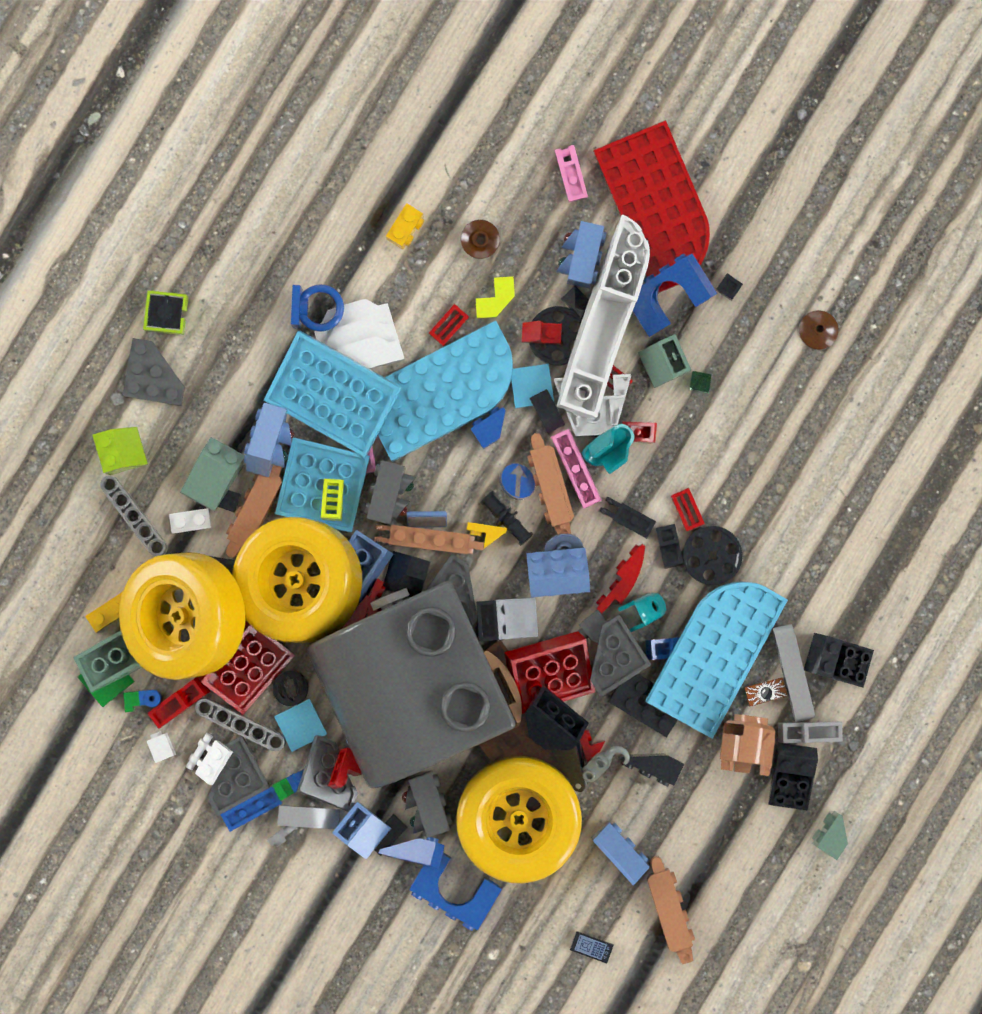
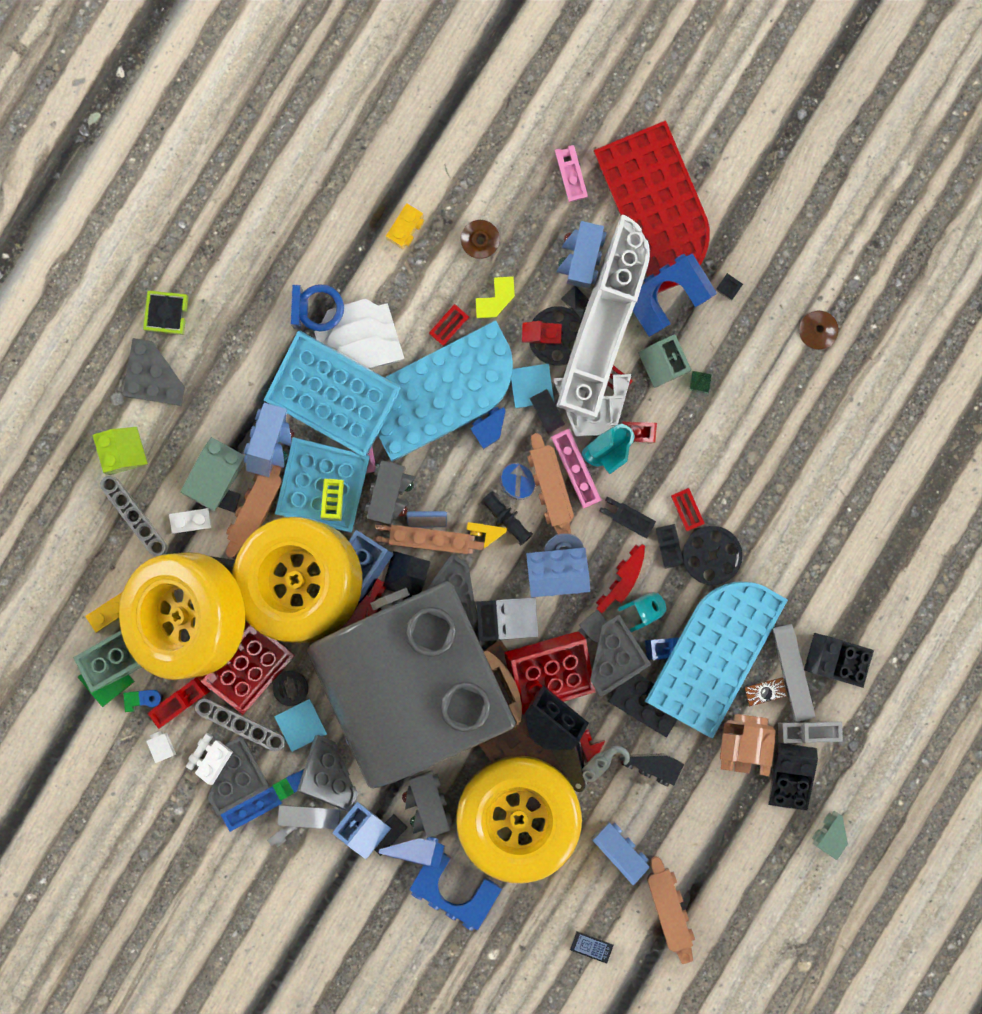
(344, 765): red slope -> none

